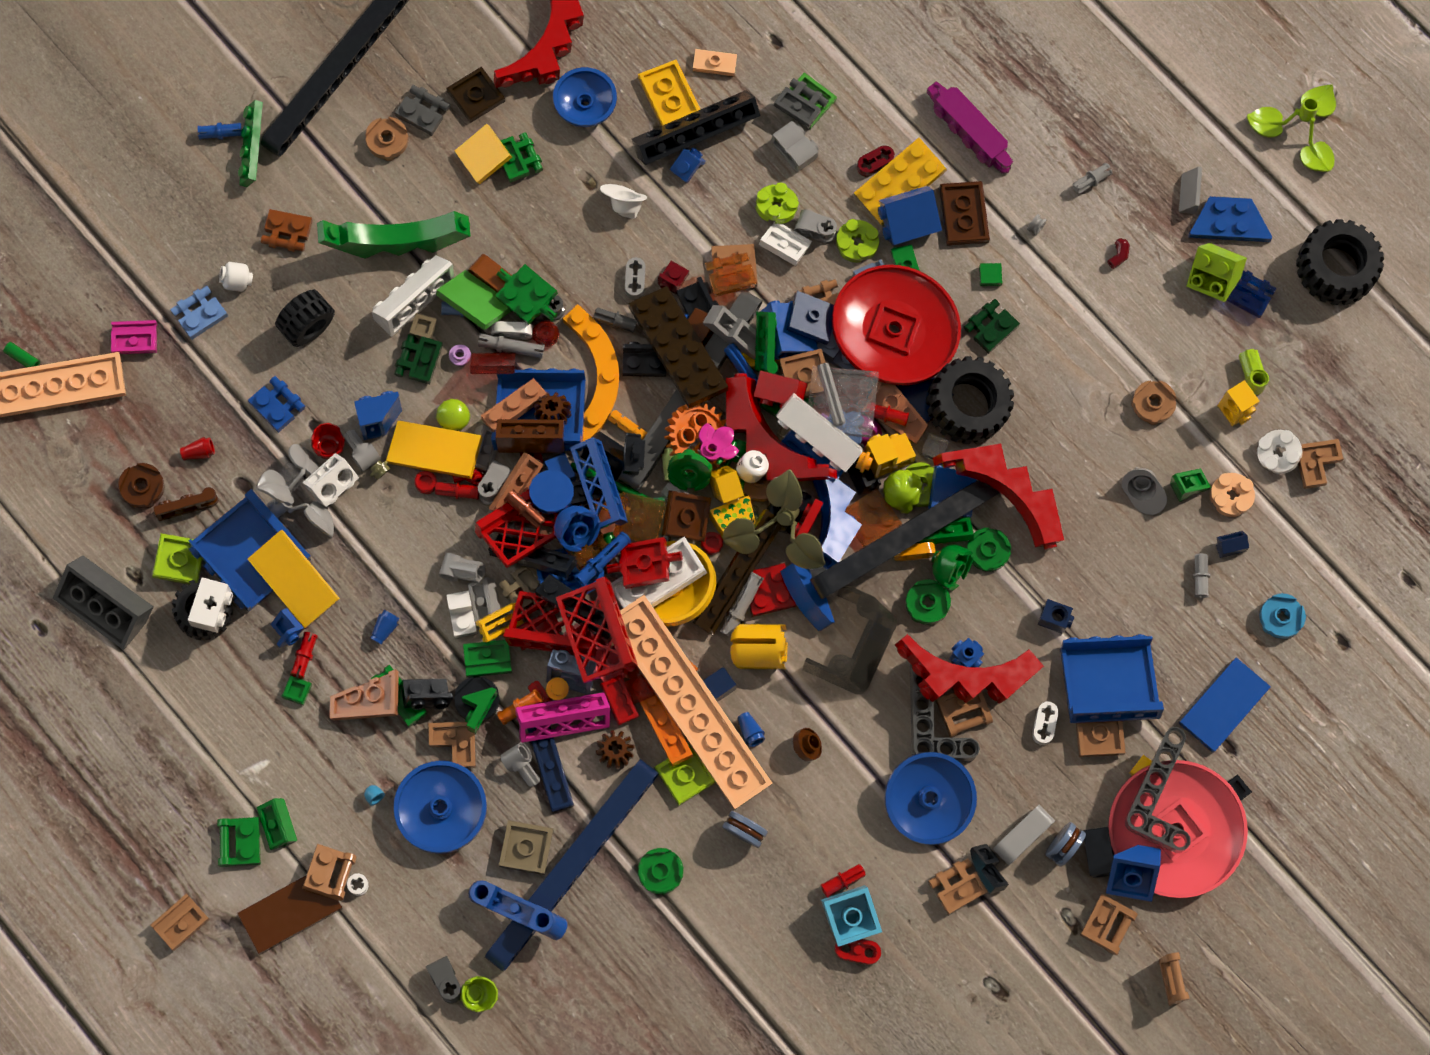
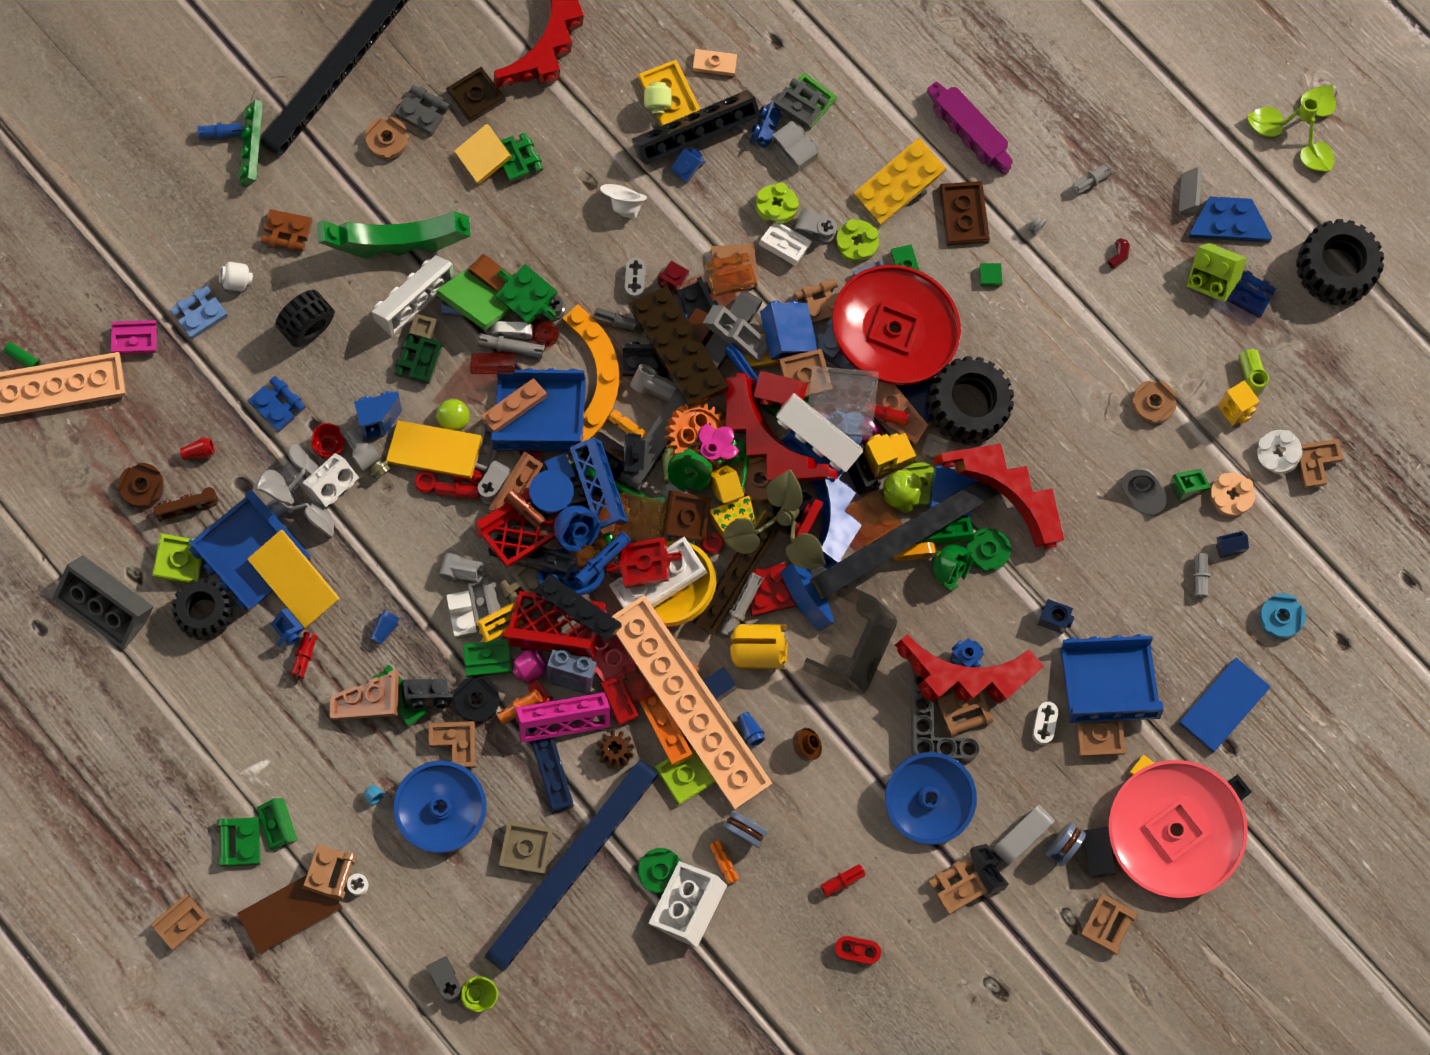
(207, 593): white brick -> none
(296, 690): green tile -> none
(460, 361): lavender plate -> none
(481, 702): green slope -> none
(518, 760): light grey axle -> none
(518, 909): blue plate -> none
(529, 665): none -> dark pink head
(530, 436): reddish brown panel -> none
(557, 688): light orange plate -> none
(558, 404): reddish brown gear -> none
(582, 86): blue dish -> none
(615, 624): red fence -> none
(648, 381): none -> light grey piece
(658, 98): none -> yellowish green head
(688, 903): none -> white slope
(724, 862): none -> orange axle
(752, 466): white head -> none
(760, 131): none -> blue hinge
(765, 342): green plate -> none
(811, 318): plate -> none
(831, 394): light grey axle -> none
(851, 915): medium azure slope -> none
(864, 461): light orange plate -> none
(872, 157): dark red beam -> none
(909, 215): blue brick -> none
(936, 593): green plate -> none
(994, 332): dark green plate -> none
(1135, 873): blue slope -> none
(1154, 793): dark grey beam -> none
(1173, 979): medium nougat plate -> none

